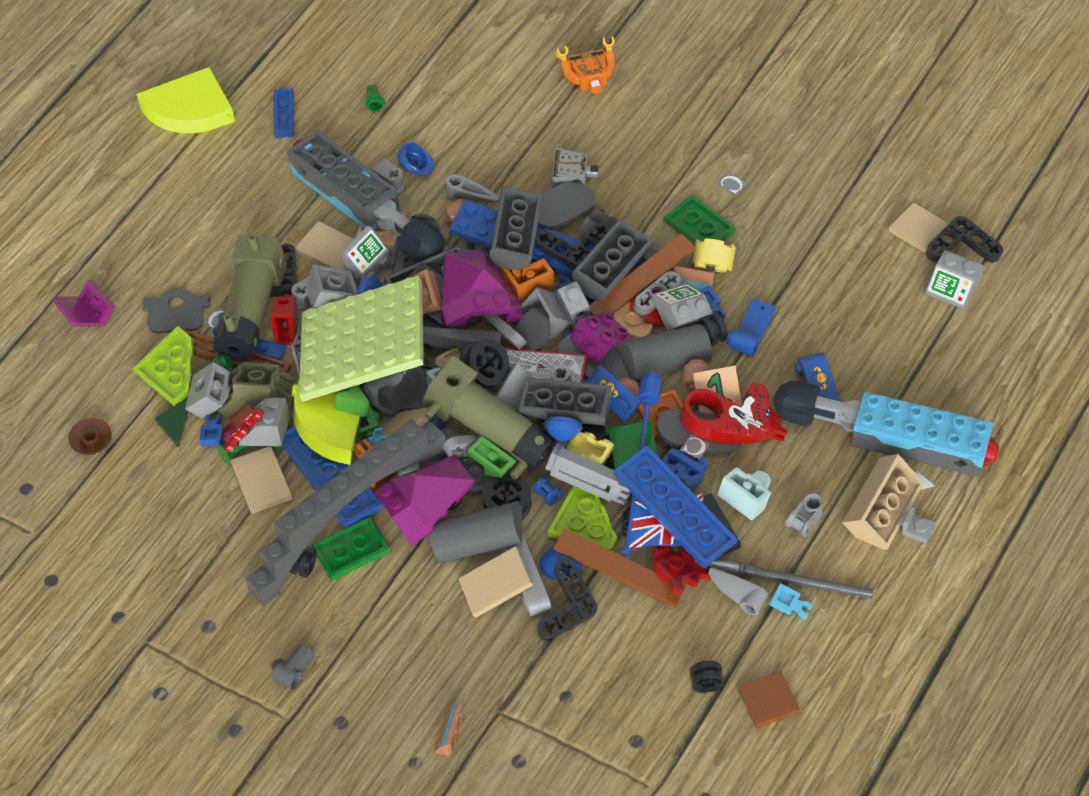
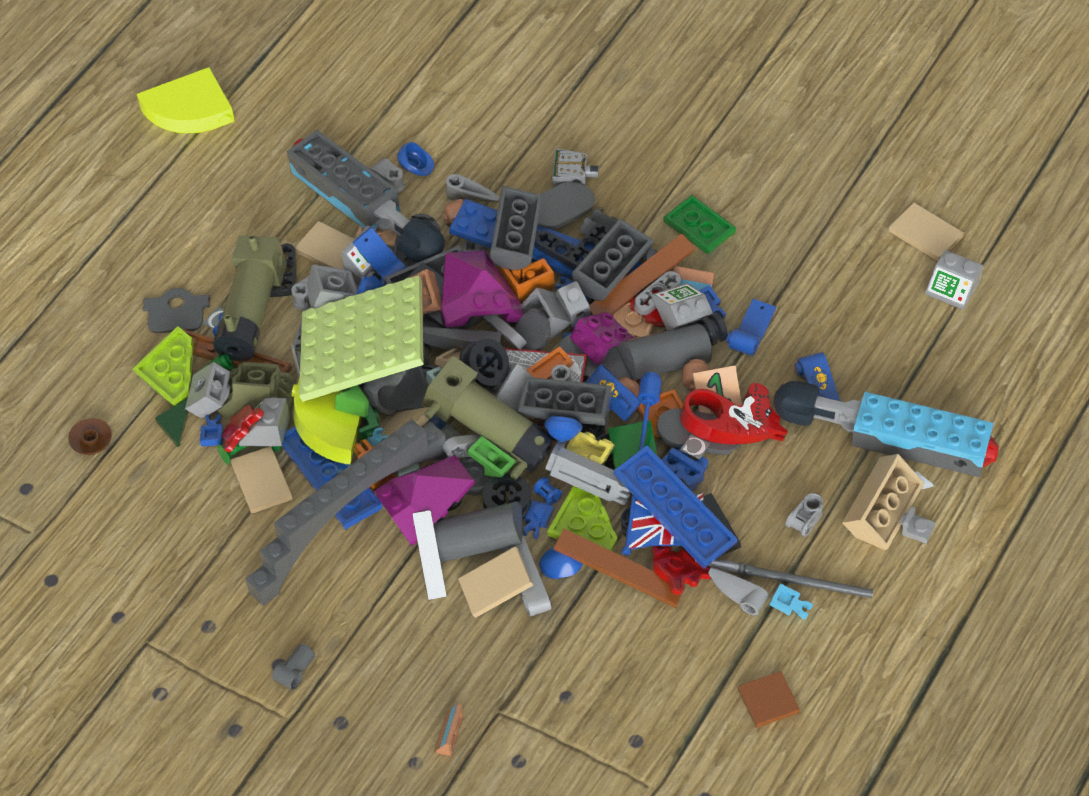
(88, 309): magenta bracket -> none
(270, 349): blue piece -> none
(282, 311): red torso -> none
(284, 113): blue tile -> none
(305, 562): black wheel -> none
(351, 548): green tile -> none
(374, 99): green cone -> none
(378, 254): none -> blue door
(429, 555): none -> white sticker
(537, 516): none -> blue plate
(543, 367): none -> orange tile
(574, 609): black beam -> none
(589, 68): orange torso -> none
(706, 676): black wheel -> none
(713, 254): light yellow cylinder -> none
(732, 183): light grey sticker -> none
(746, 491): light aqua brick -> none
(958, 235): black beam -> none

